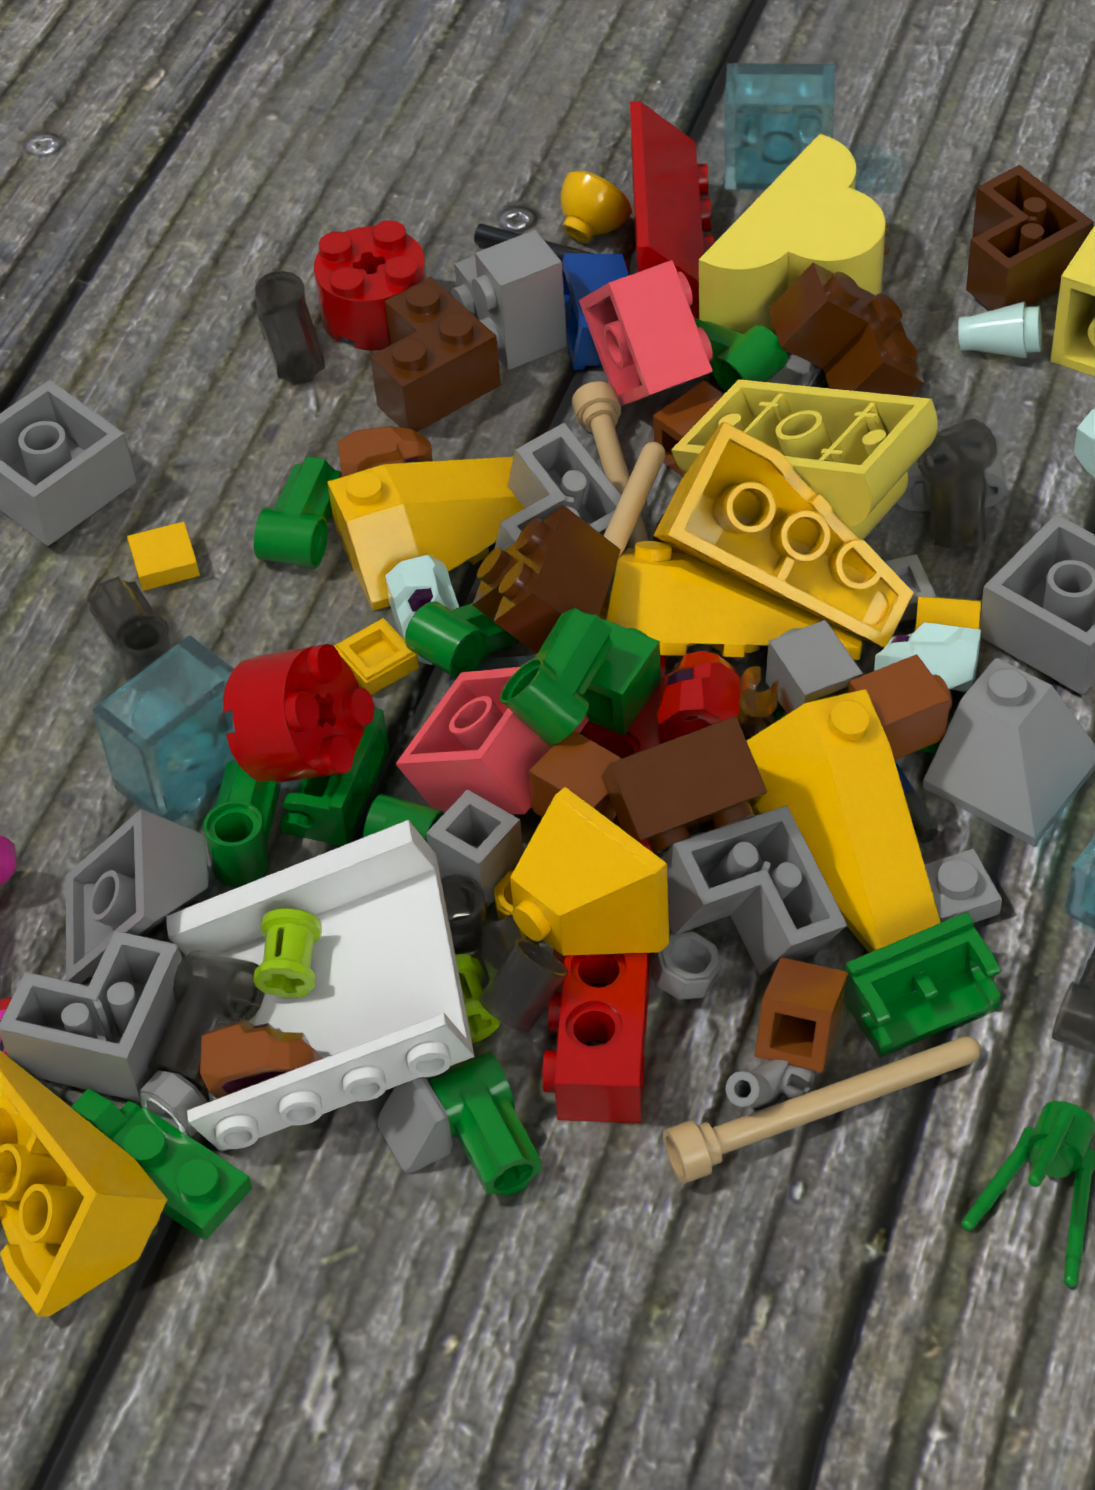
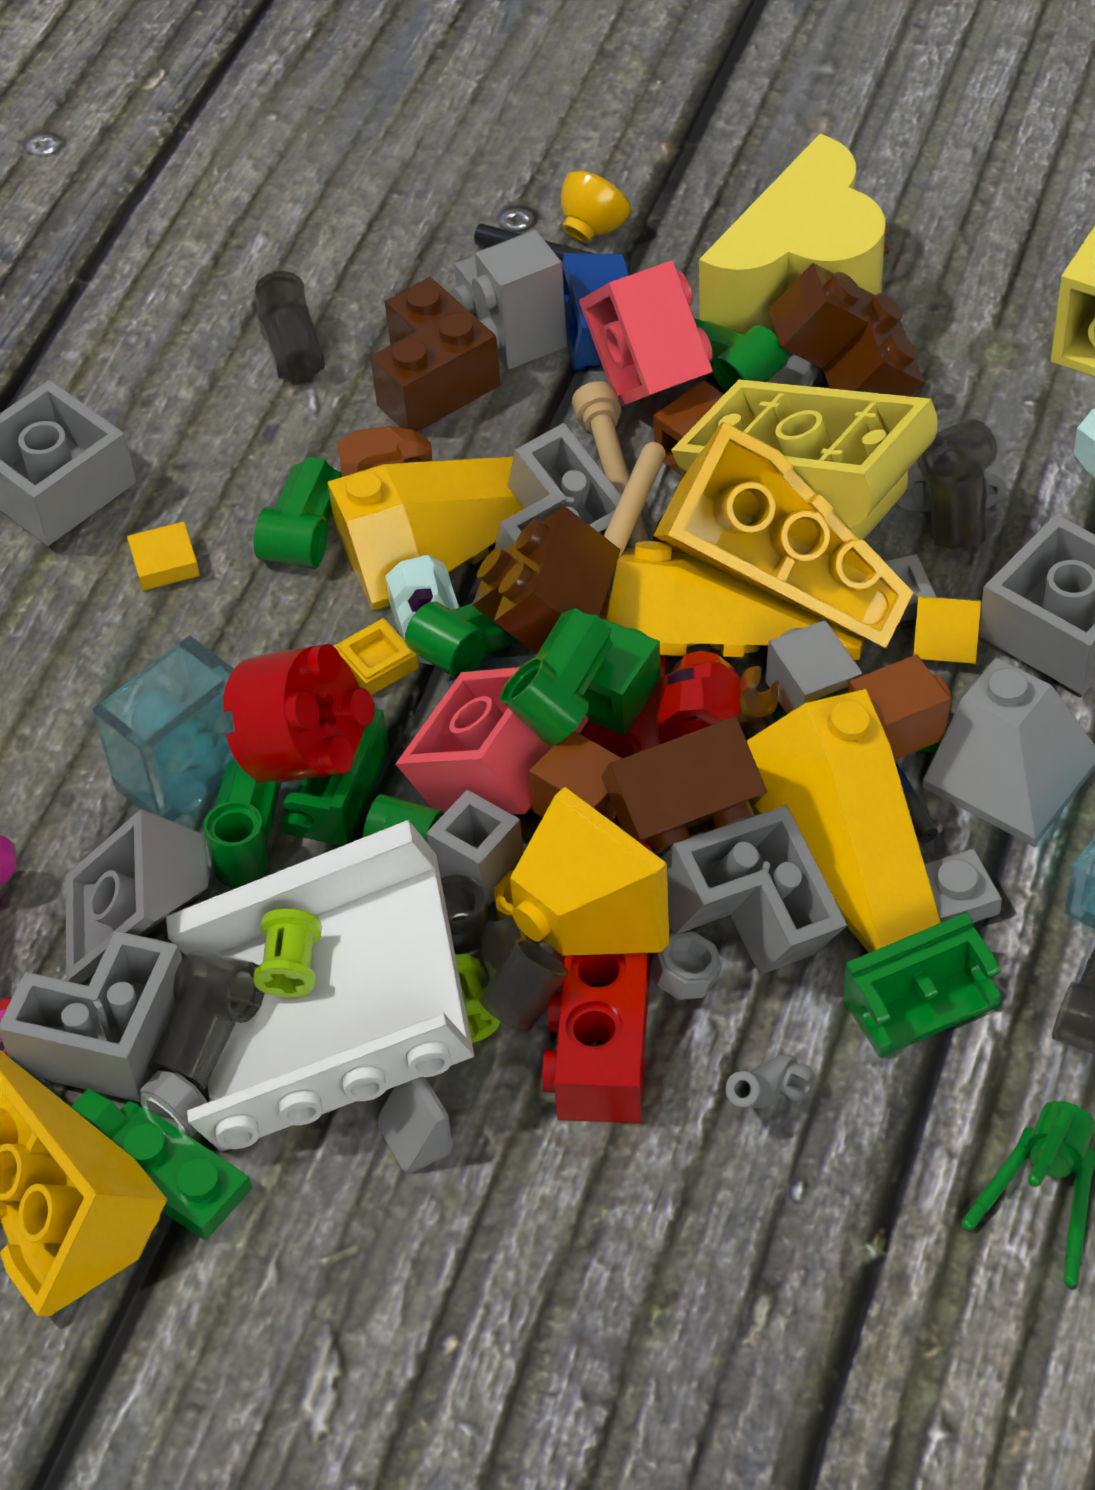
(129, 625): clear smoke piece -> none
(250, 1054): dark orange rock -> none
(358, 274): red brick -> none
(487, 1125): green piece -> none
(667, 197): red slope -> none
(697, 1148): tan piece -> none
(772, 118): clear light blue brick -> none
(801, 1014): dark orange brick -> none
(944, 650): light aqua rock -> none
(1003, 331): light aqua cone -> none
(1021, 240): reddish brown brick -> none

